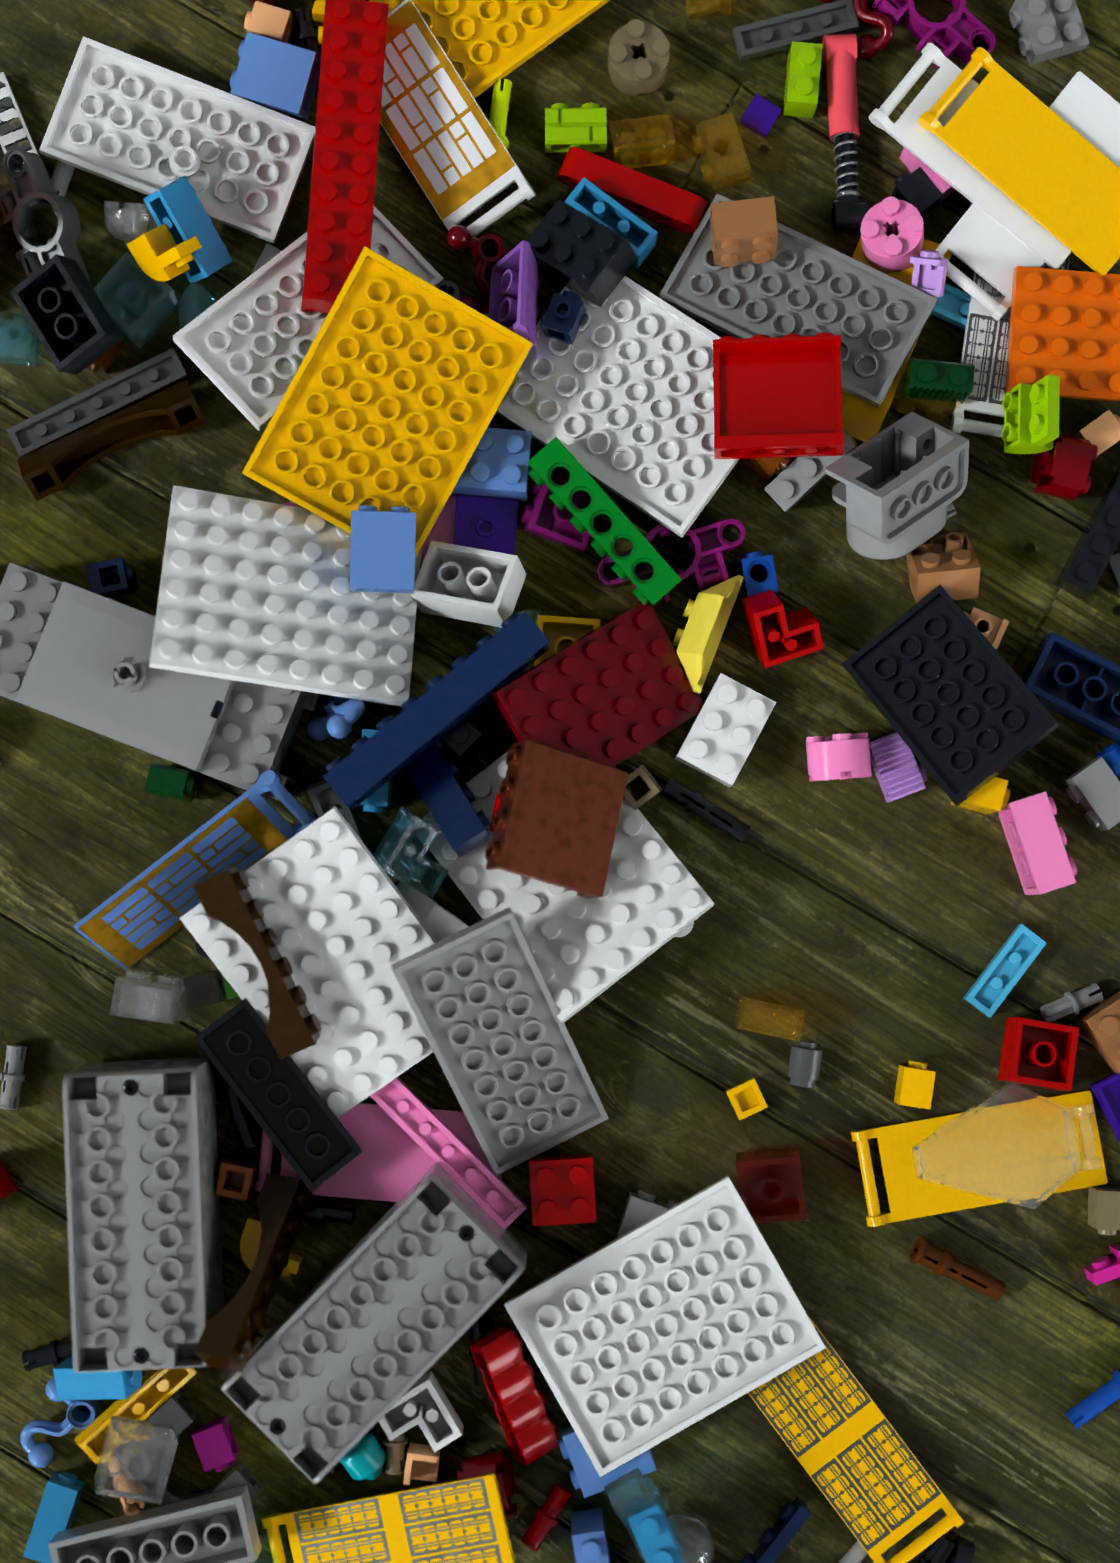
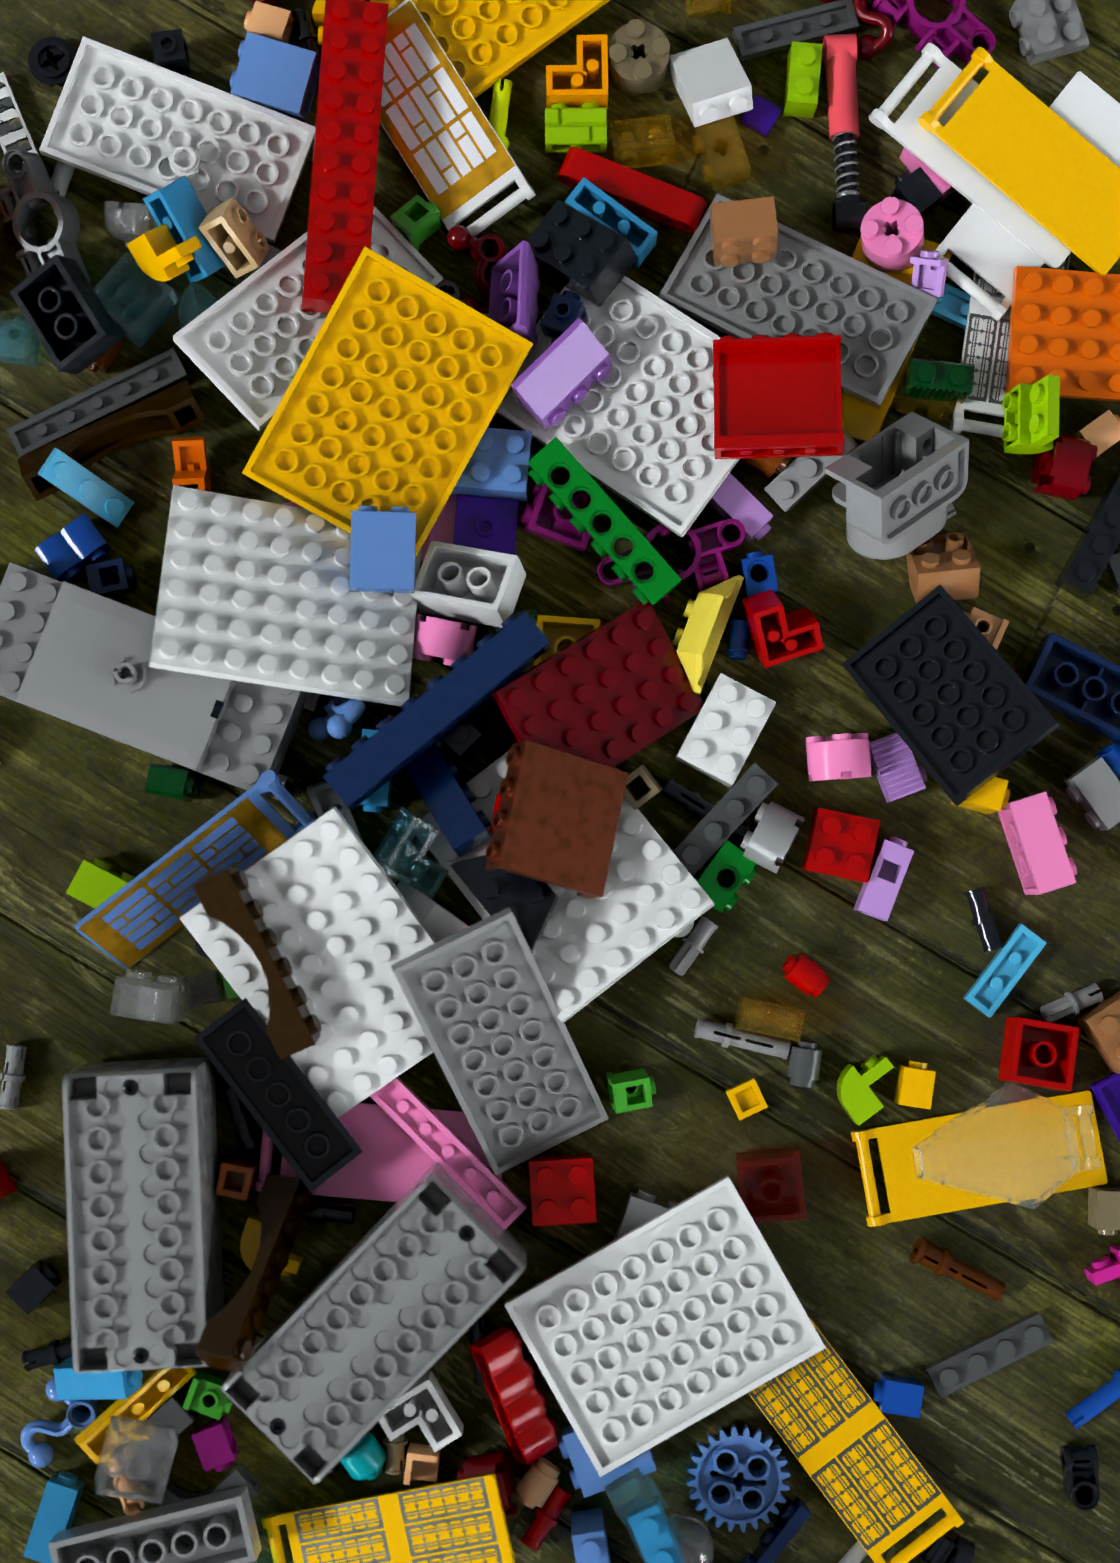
(34, 1286): none -> black brick
(39, 59): none -> black gear
(73, 549): none -> blue brick
(85, 487): none -> medium azure plate
(96, 882): none -> lime brick
(171, 51): none -> black brick
(191, 463): none -> orange brick
(203, 1385): none -> bright green brick
(234, 237): none -> tan brick
(417, 220): none -> bright green brick
(442, 639): none -> bright pink brick
(498, 889): none -> black wing
(538, 1483): none -> light nougat brick
(562, 375): none -> slope
(584, 81): none -> light orange brick
(630, 1099): none -> bright green brick
(692, 946): none -> light grey axle
(705, 1030): none -> light grey pin
(711, 82): none -> white brick
(724, 818): none -> dark grey plate
(731, 859): none -> green brick
(731, 1506): none -> medium blue gear
(737, 503): none -> lavender brick
(738, 640): none -> blue pin
(772, 835): none -> light grey brick
(805, 974): none -> red brick
(840, 845): none -> red brick
(854, 1088): none -> lime brick
(885, 878): none -> lavender brick
(899, 1395): none -> blue brick
(983, 919): none -> black pin
(989, 1354): none -> dark grey plate
(1080, 1468): none -> black piece

